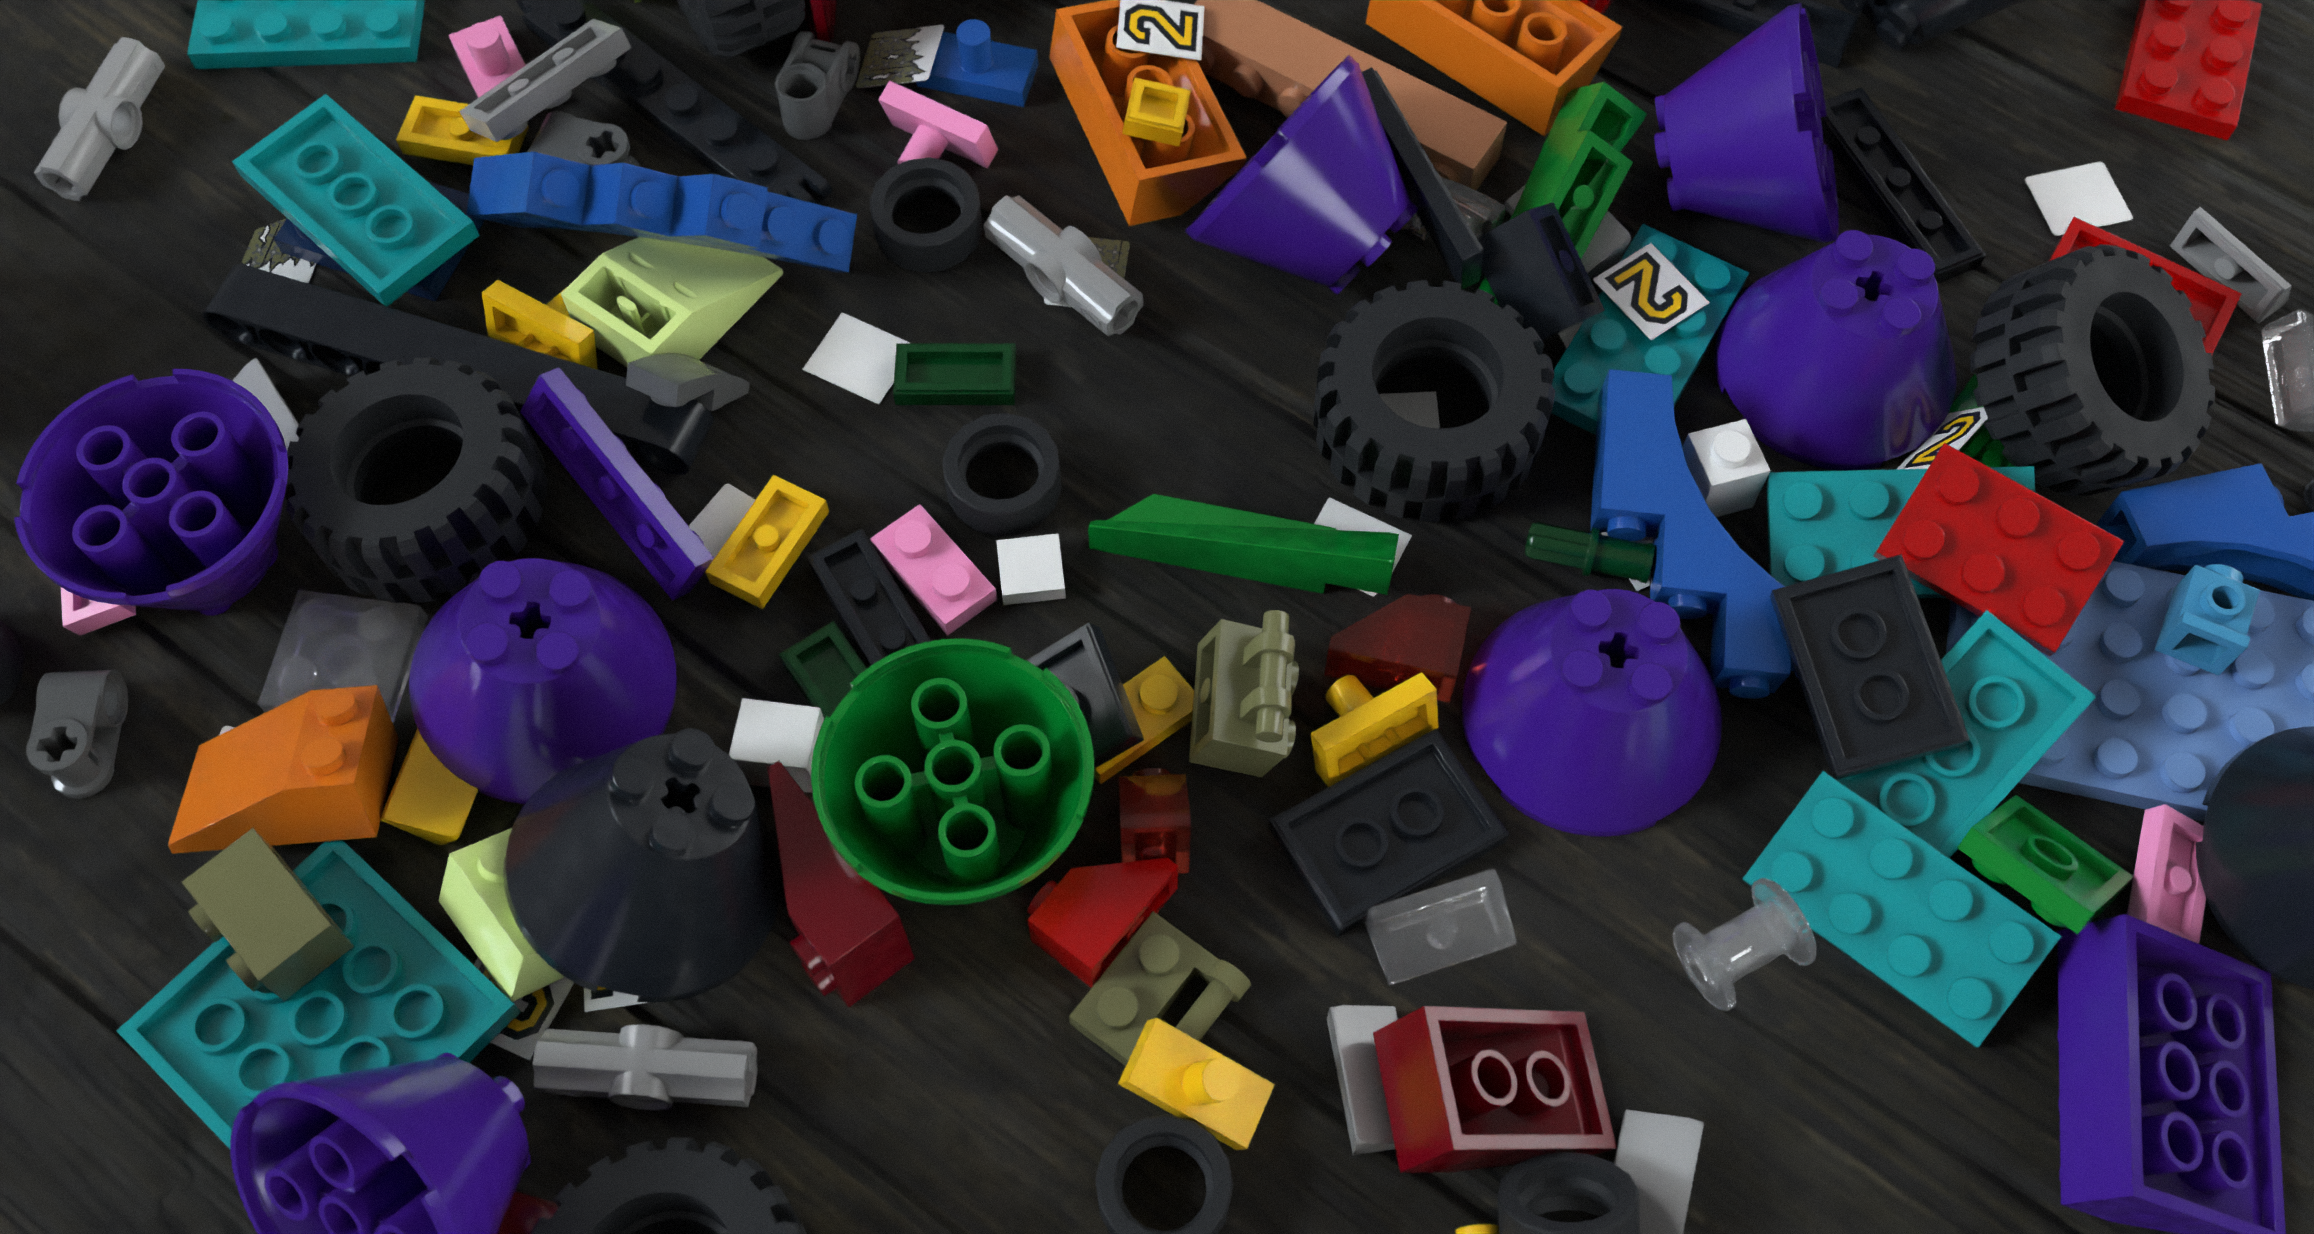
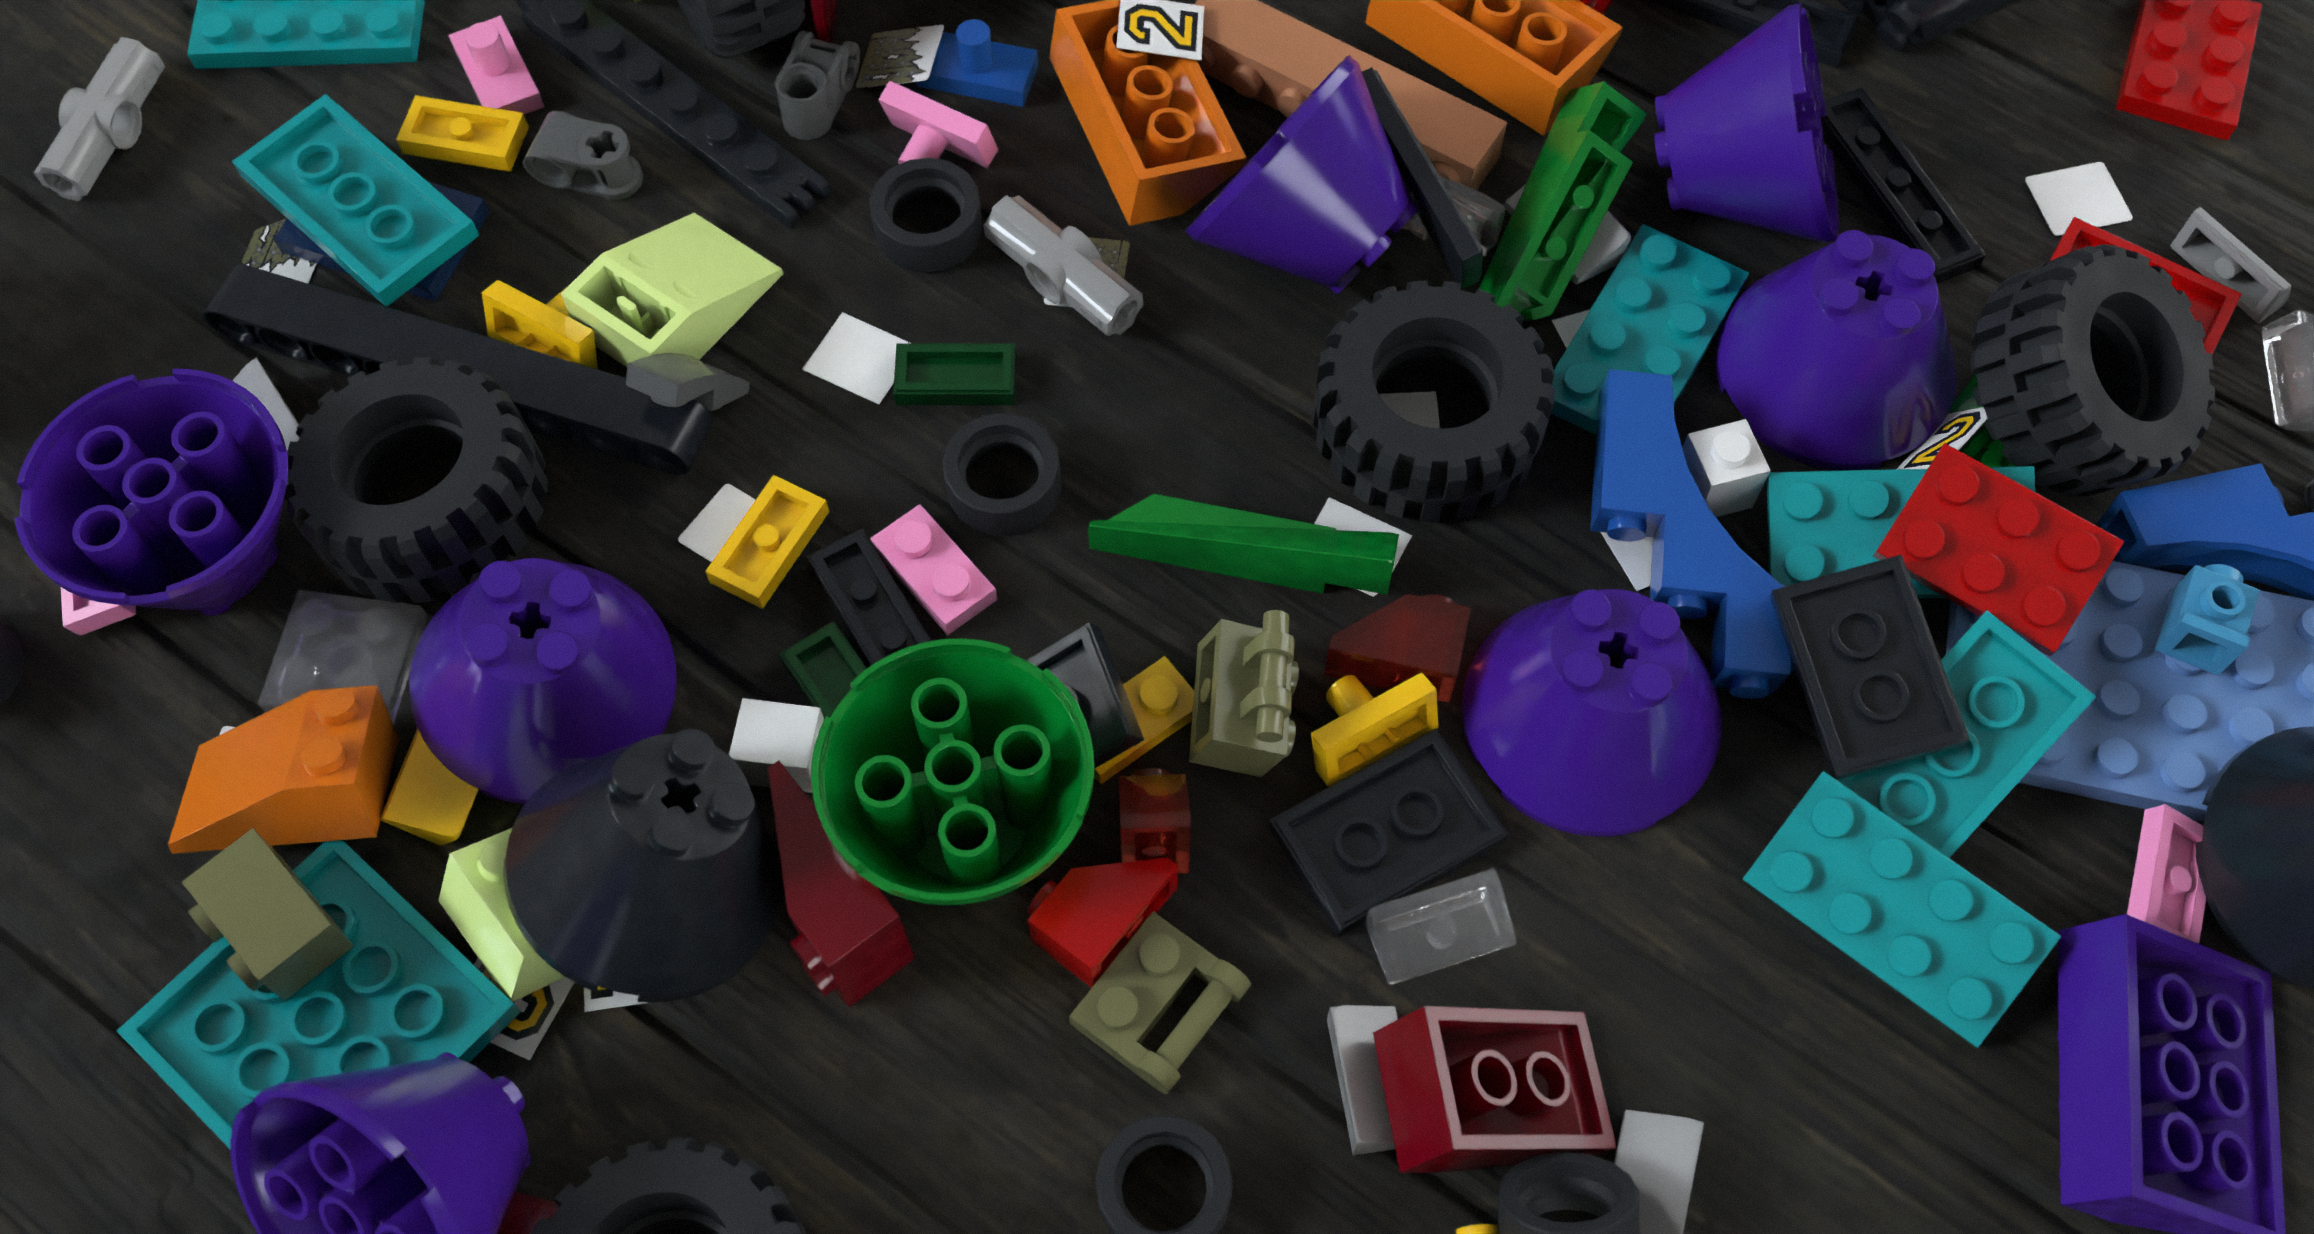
(78, 729): dark grey piece -> none
(546, 81): light grey plate -> none
(616, 483): dark purple plate -> none
(645, 1067): light grey piece -> none
(651, 204): blue arch -> none
(1031, 569): white tile -> none
(1156, 112): yellow tile -> none
(1196, 1083): yellow tile -> none
(1539, 272): black panel -> none
(1589, 551): dark green axle -> none
(1650, 291): sticker -> none
(1745, 943): clear hose -> none
(2045, 864): green plate -> none

